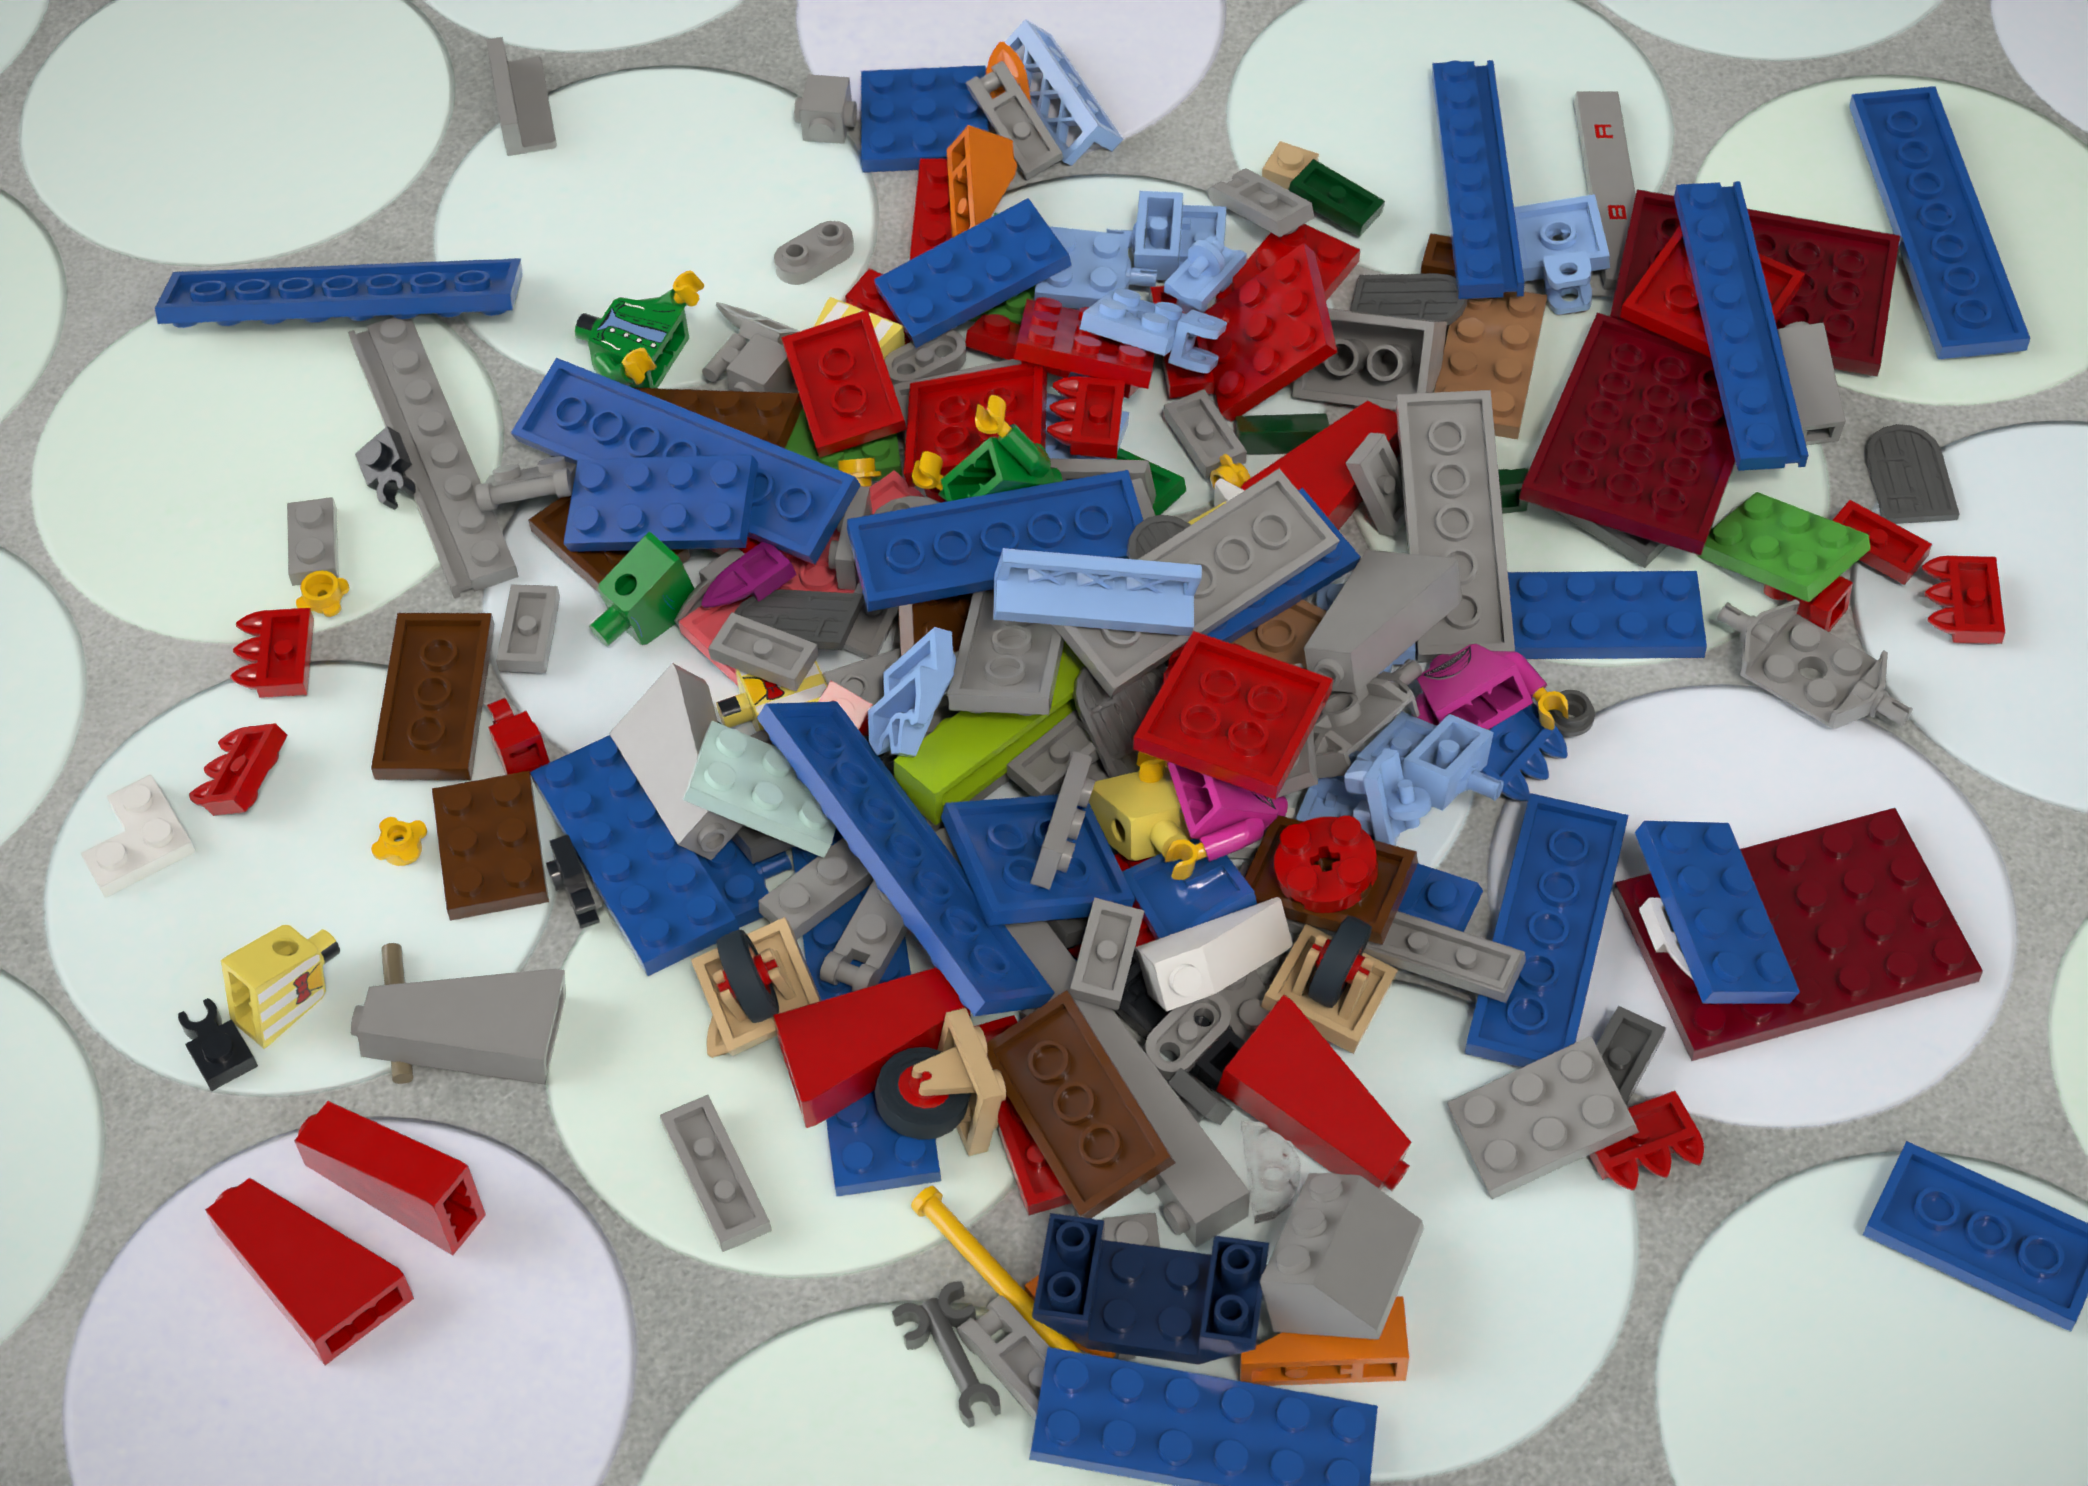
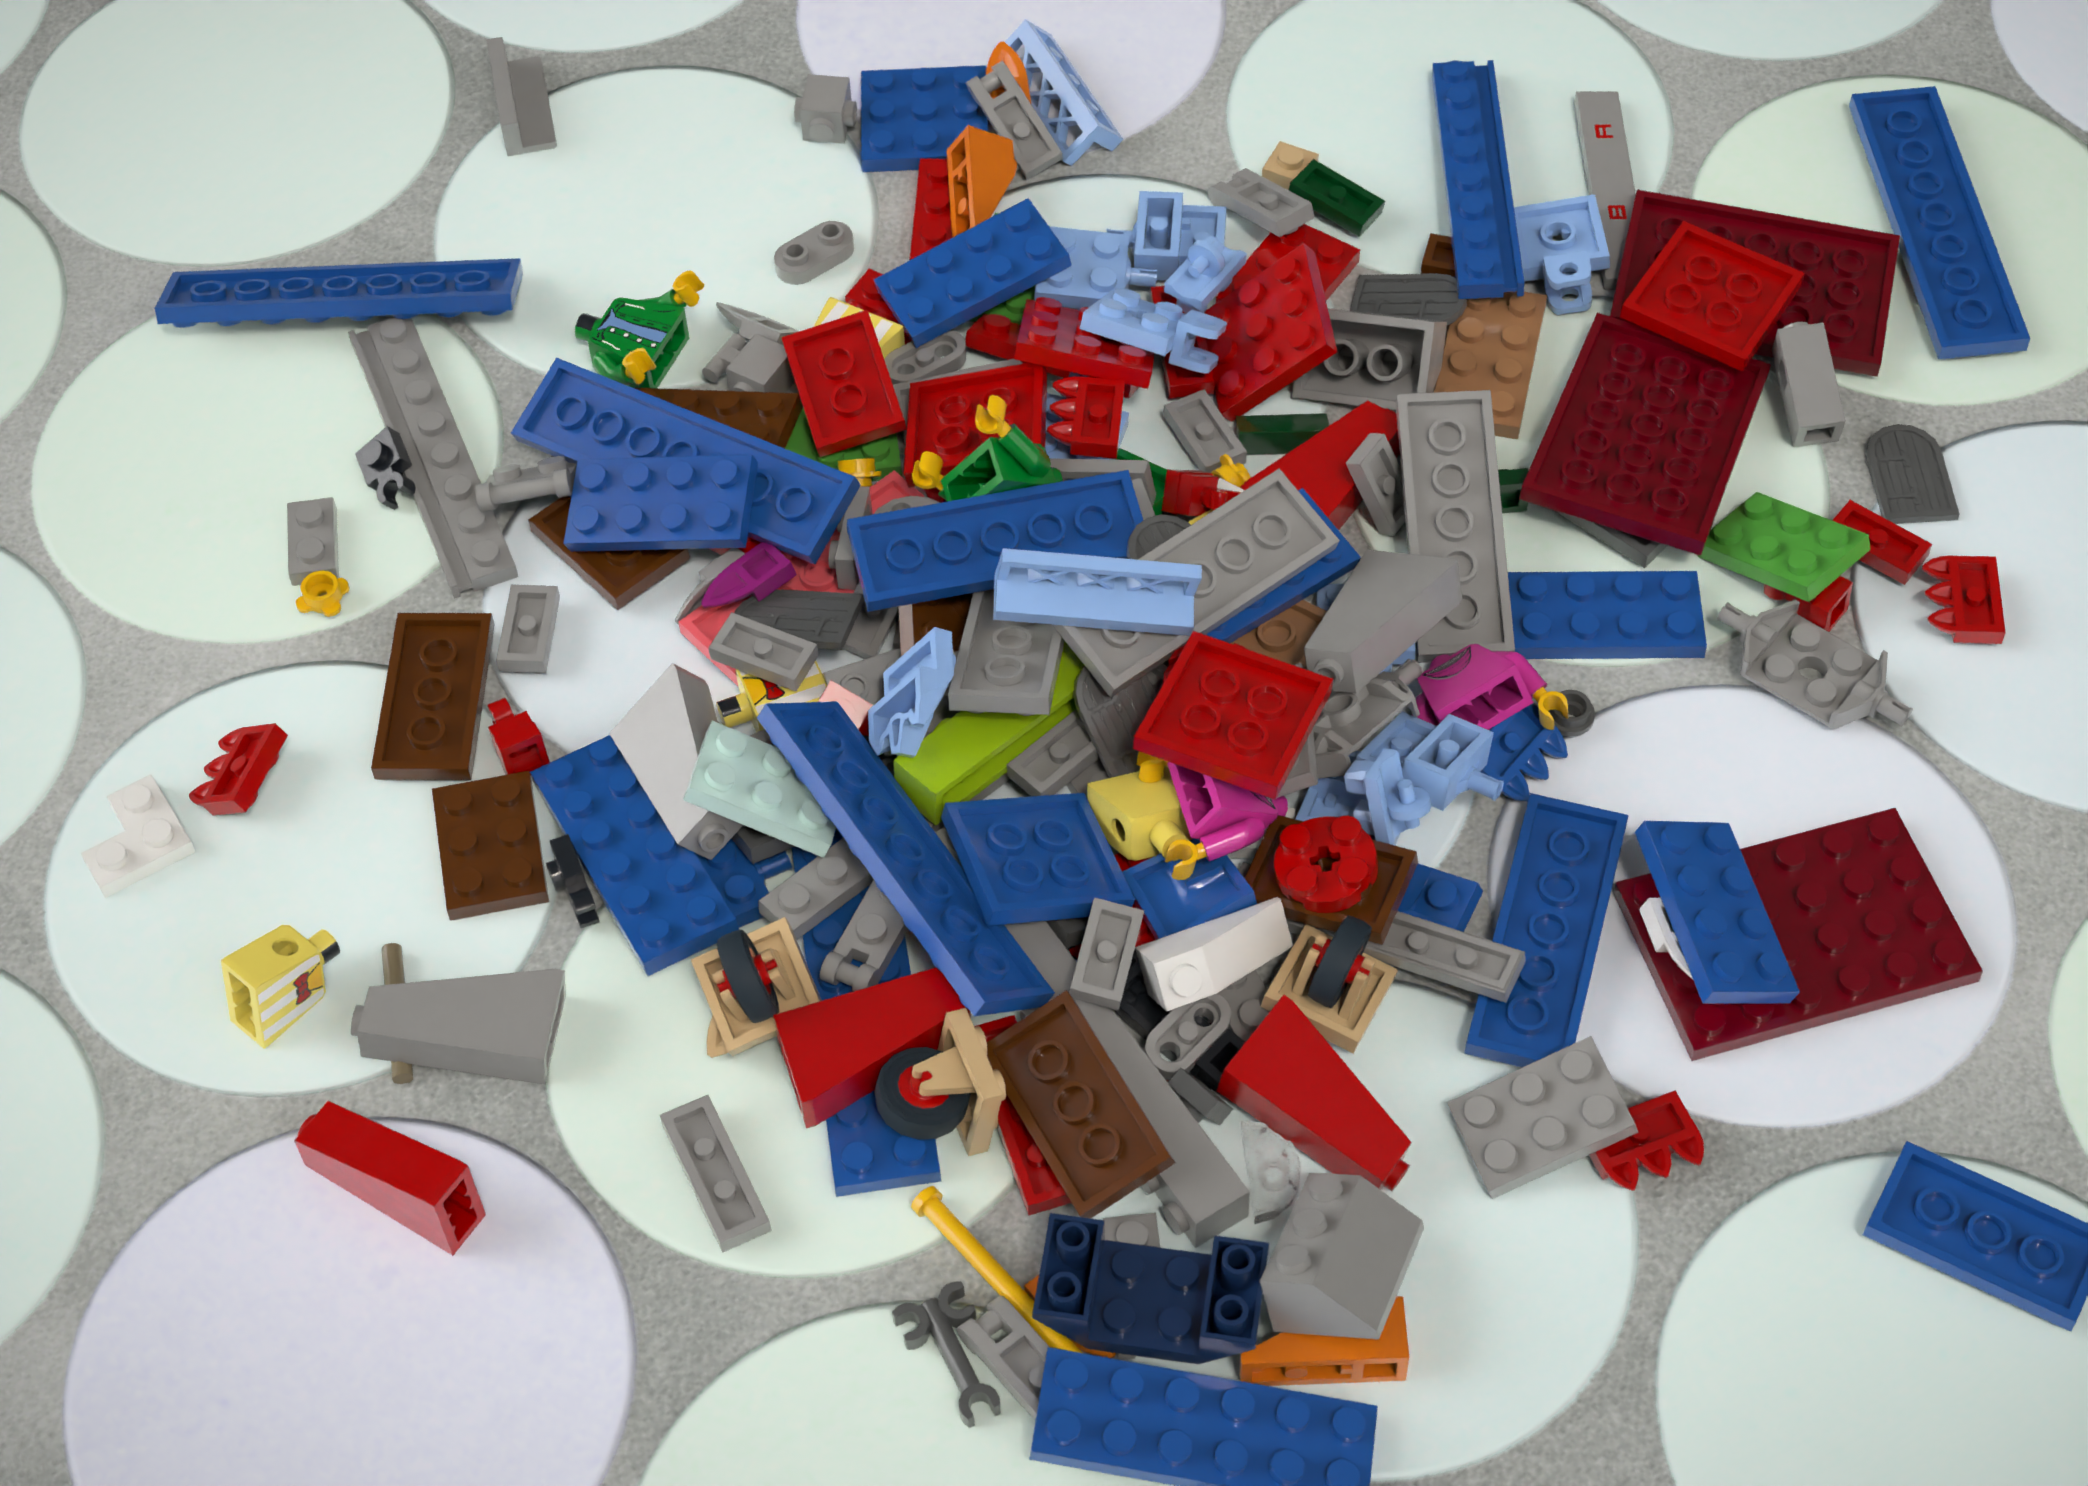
(216, 1047): black plate -> none
(277, 652): red plate -> none
(309, 1270): red slope -> none
(399, 852): yellow plate -> none
(642, 593): green torso -> none
(1065, 821): light grey plate -> none
(1193, 492): none -> red piece
(1628, 1048): dark grey plate -> none
(1740, 327): blue plate -> none

